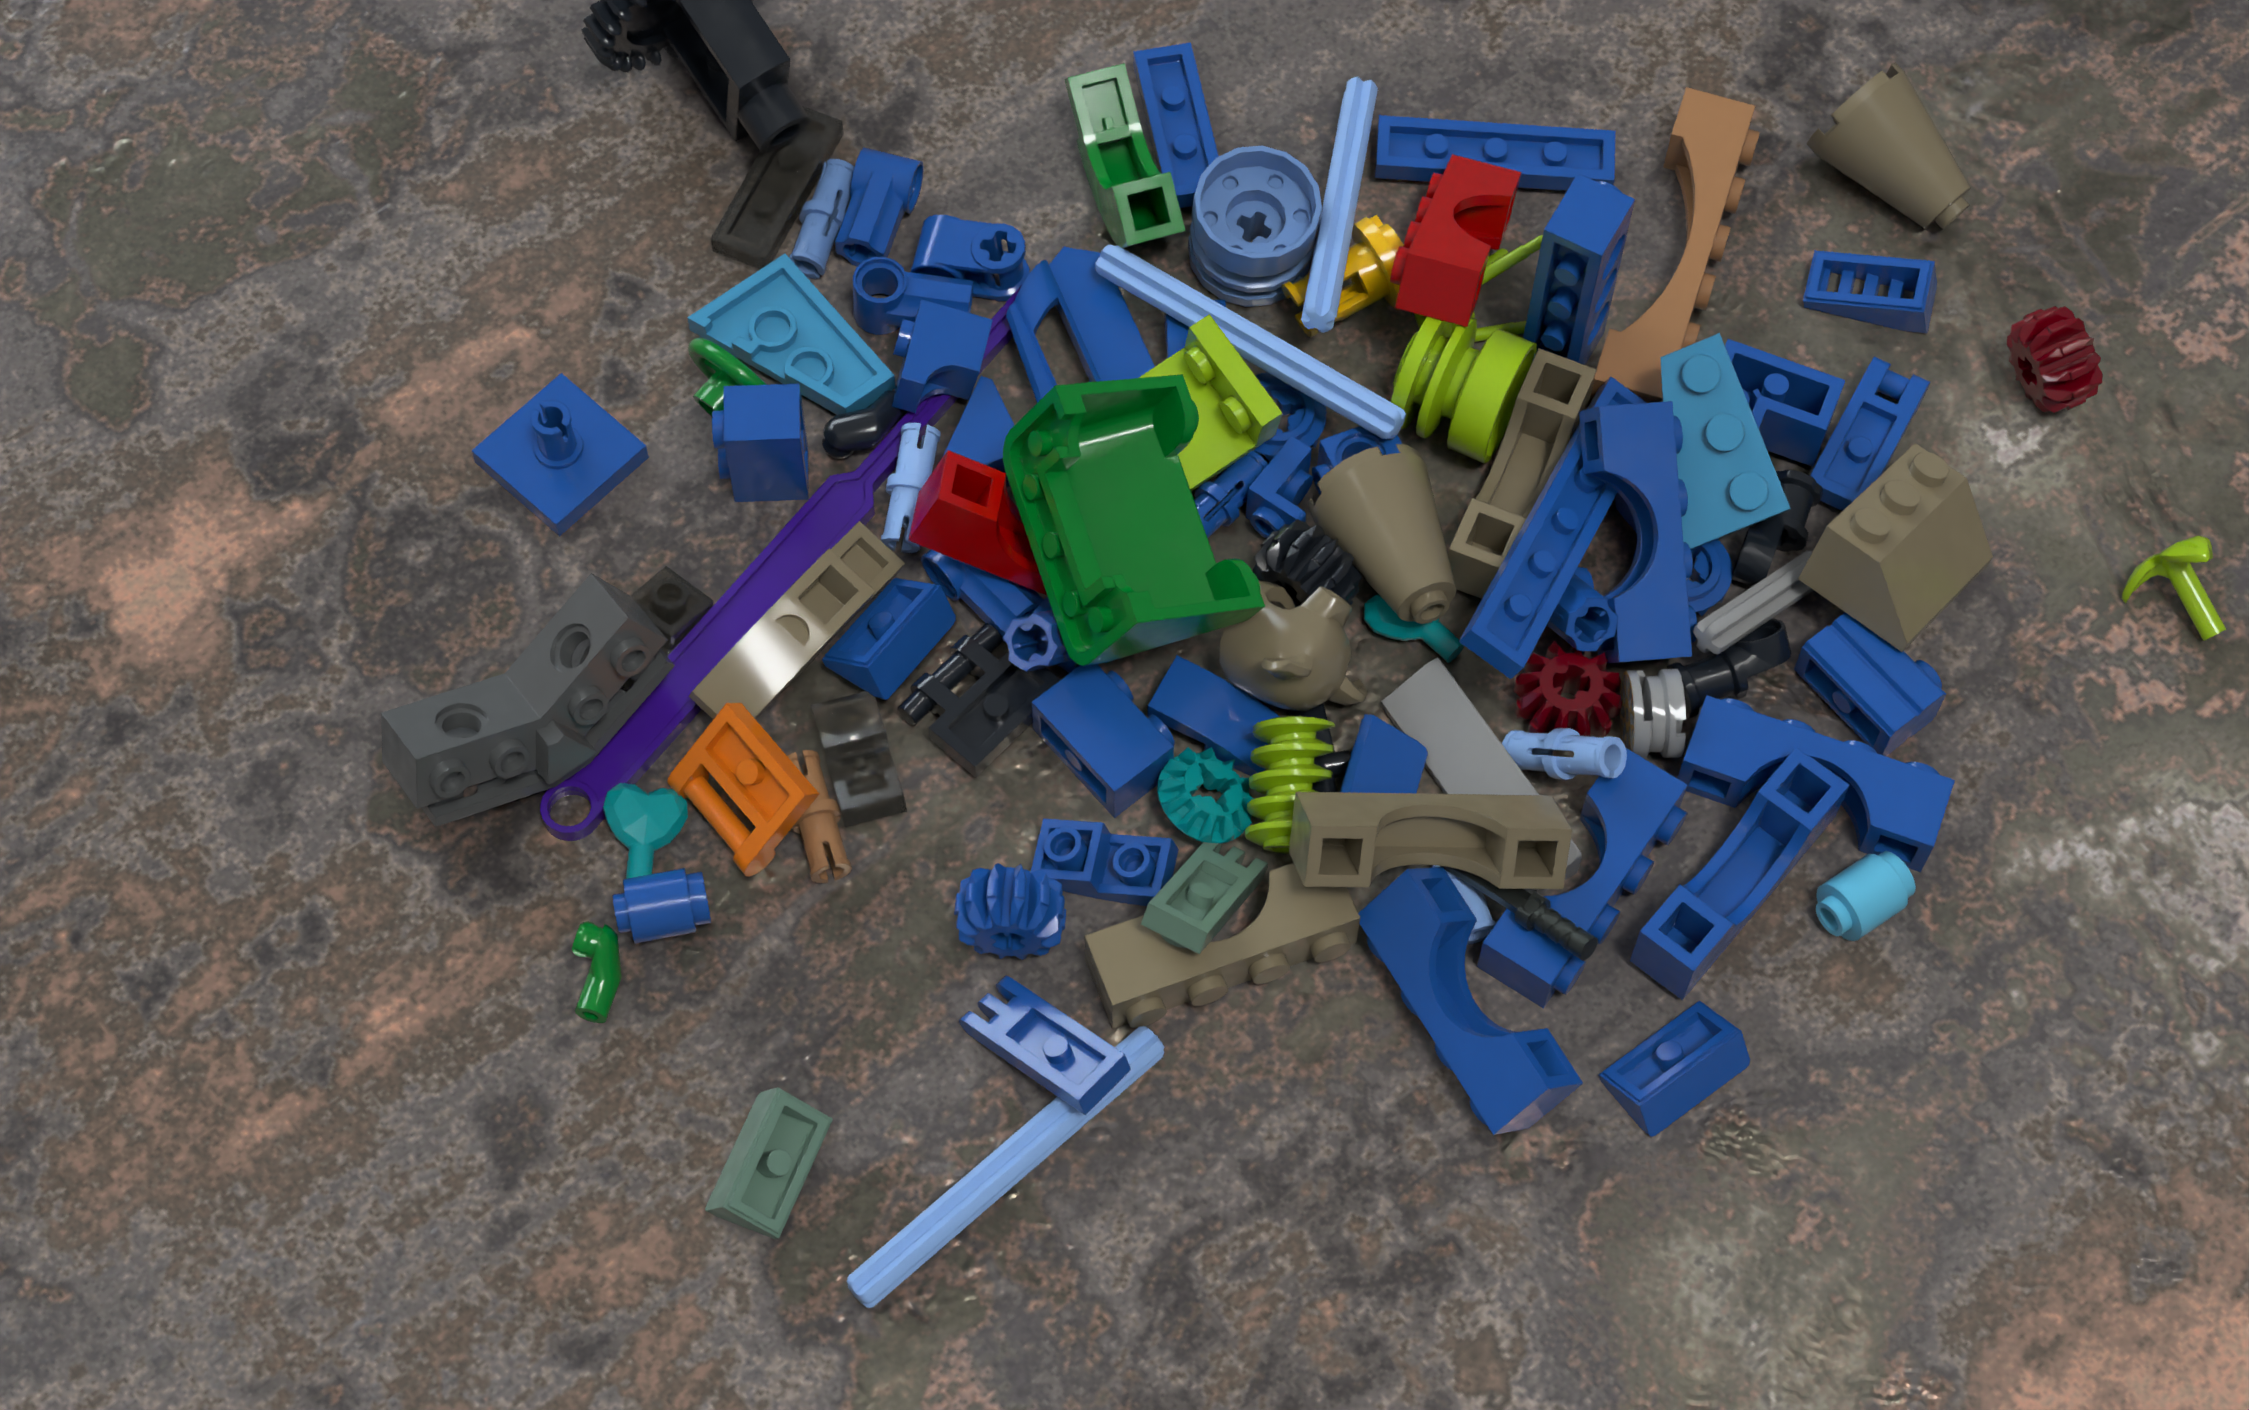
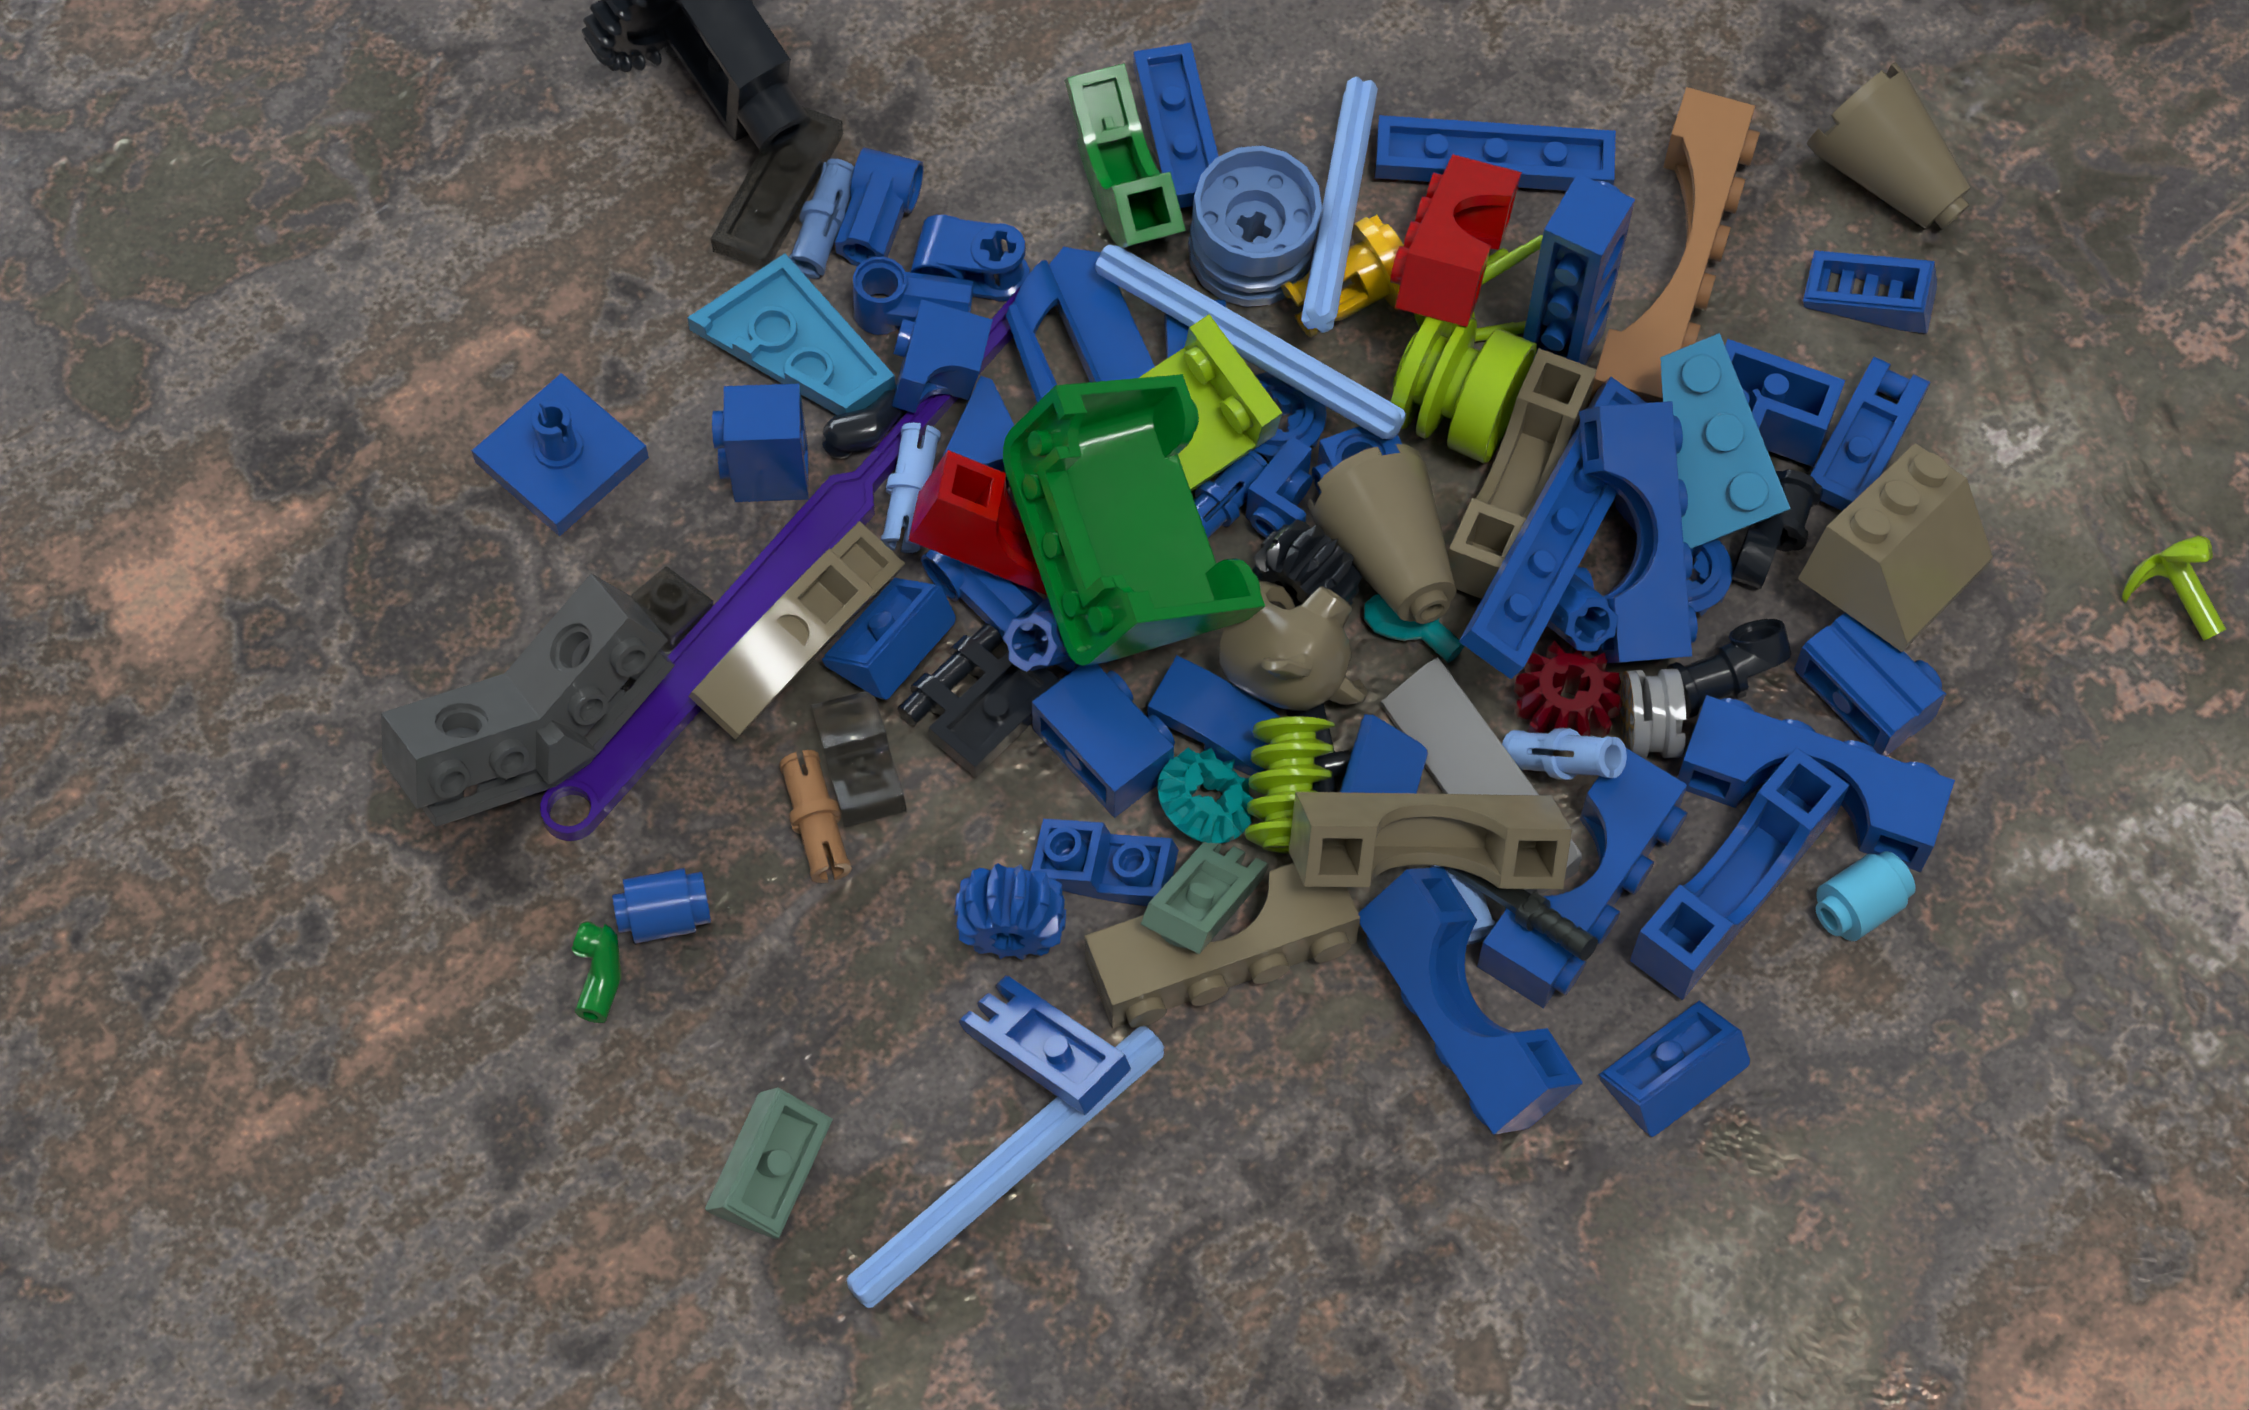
(644, 822): teal rock -> none
(721, 370): green piece -> none
(755, 778): orange plate -> none
(1753, 607): light grey axle -> none
(2054, 359): dark red gear -> none

